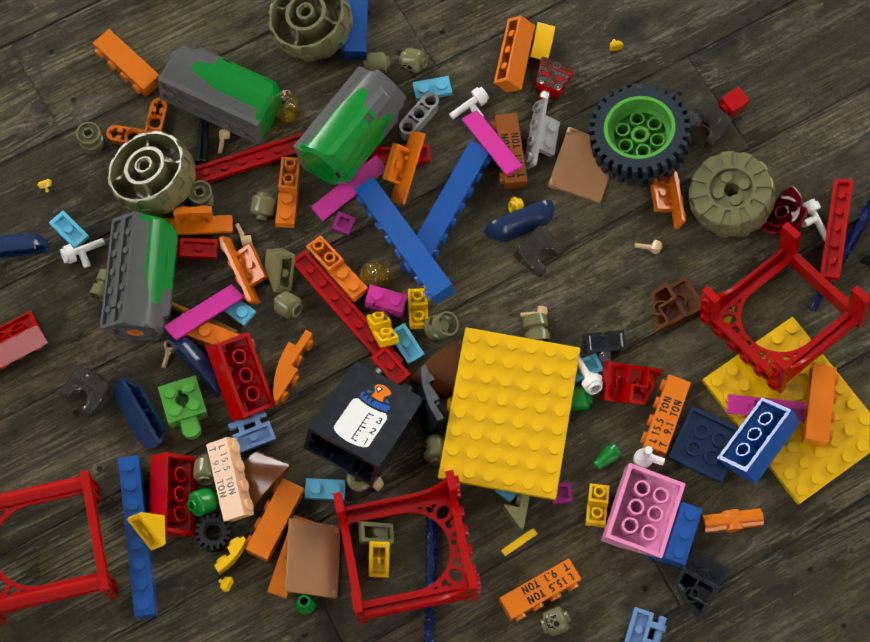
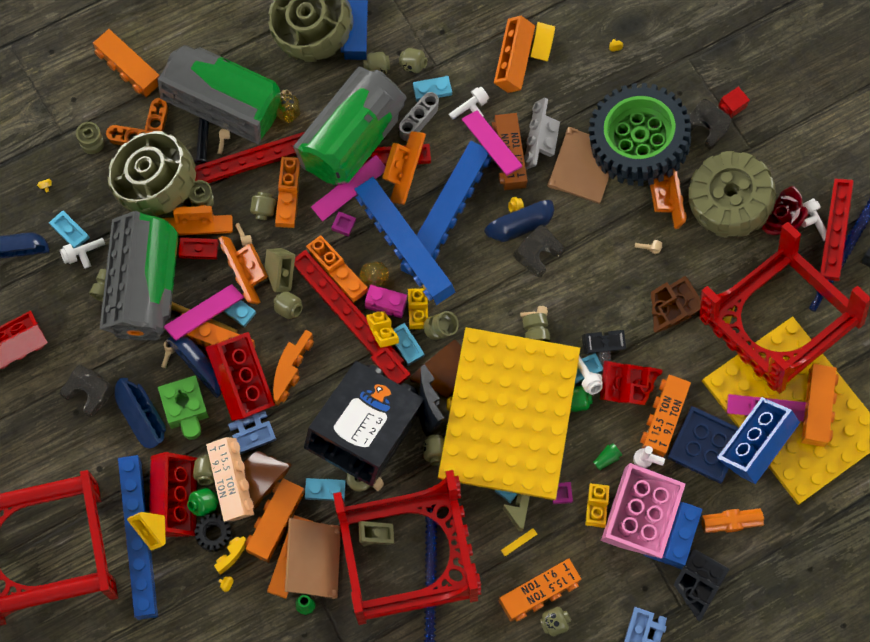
(379, 559): yellow slope -> none
(552, 78): torso -> none

